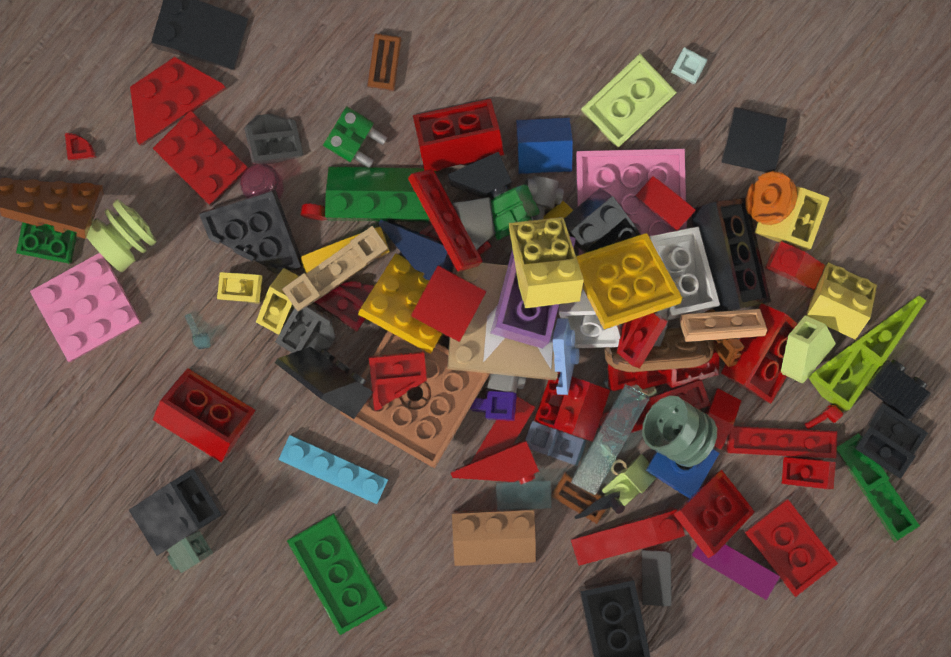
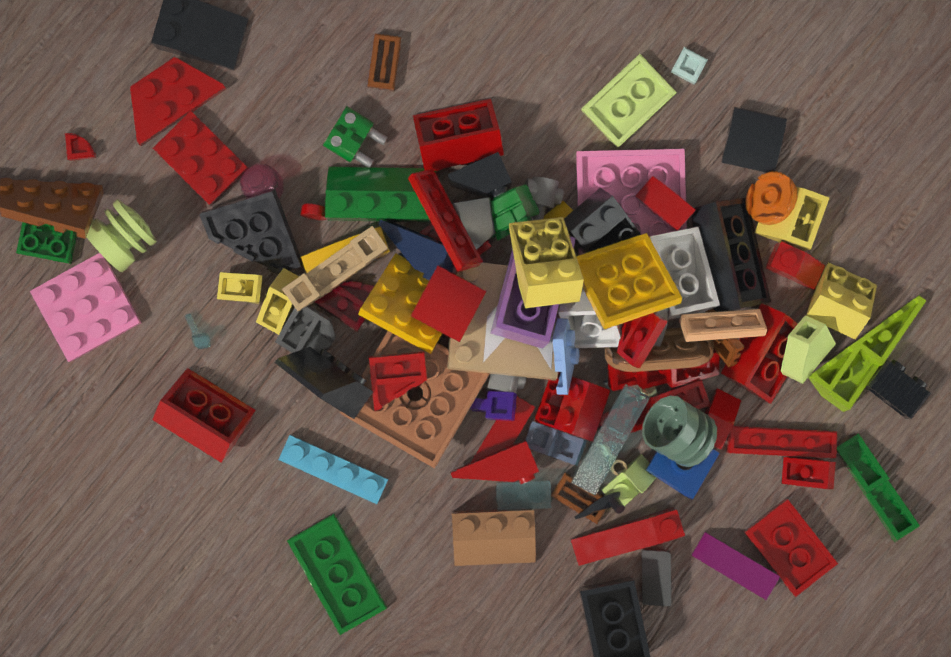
(177, 510): black slope -> none
(189, 552): sand green slope -> none
(272, 139): dark grey slope -> none
(544, 145): blue slope -> none
(714, 513): red plate -> none
(831, 412): red hand -> none
(890, 440): black slope -> none

